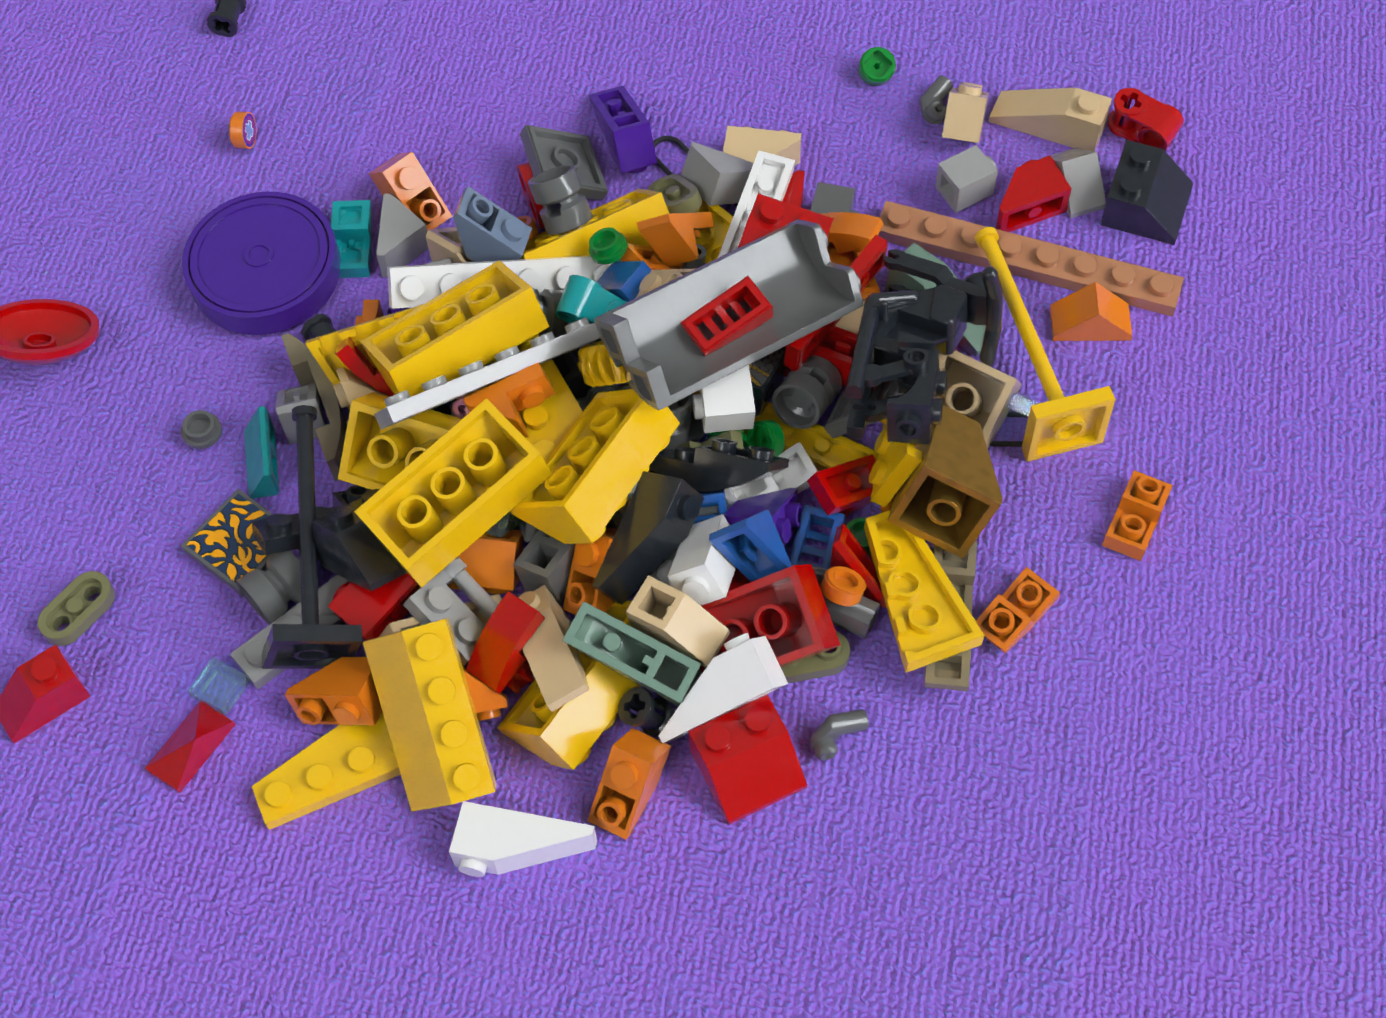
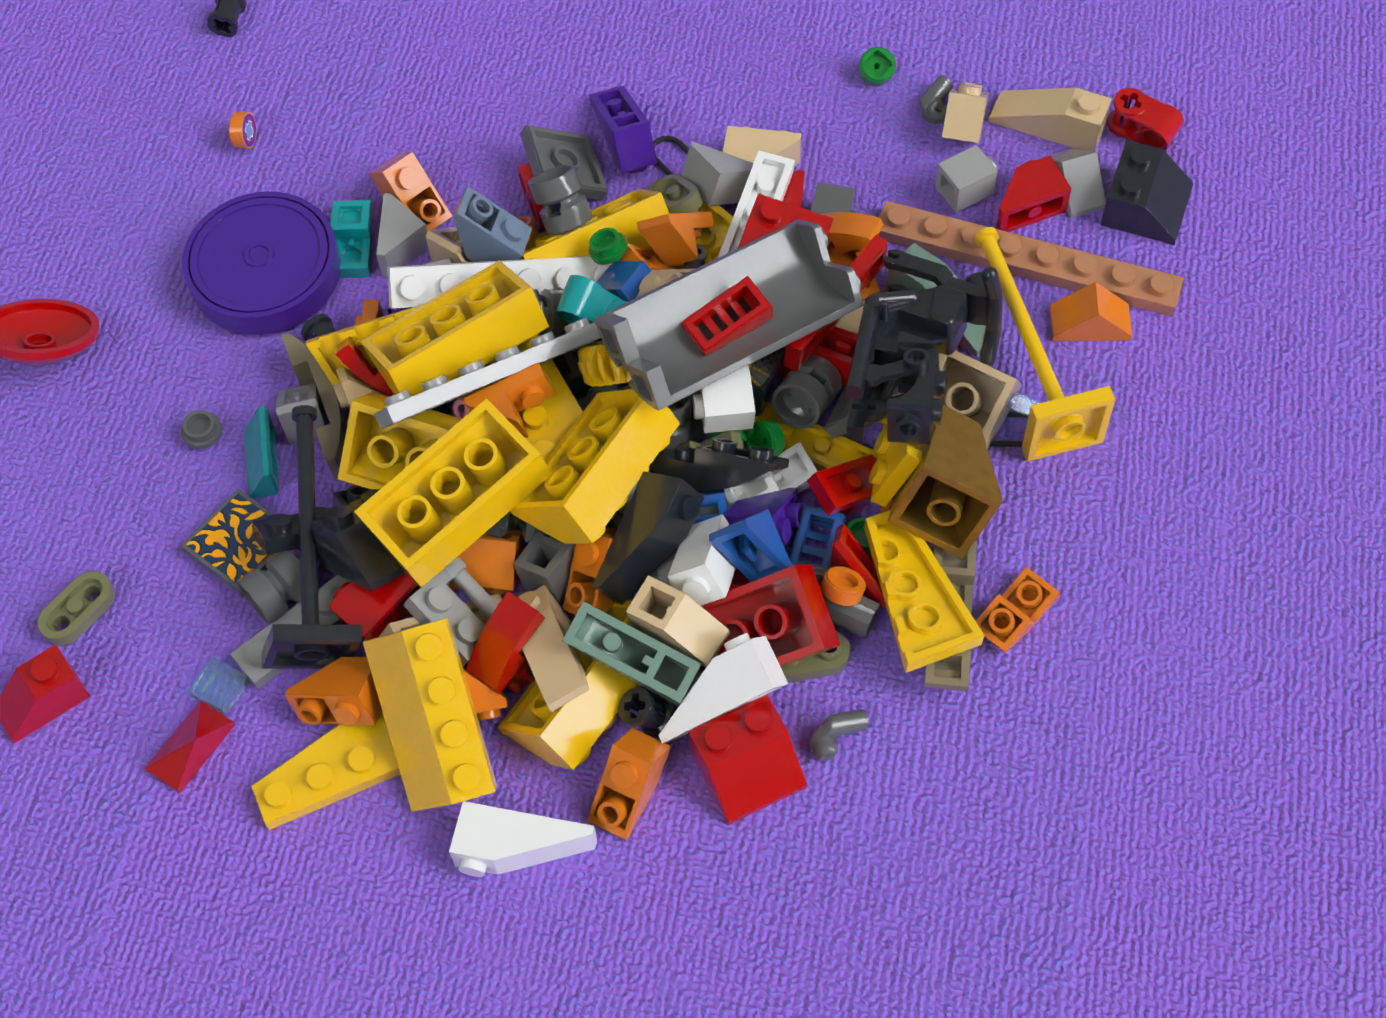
(1137, 515): orange slope -> none

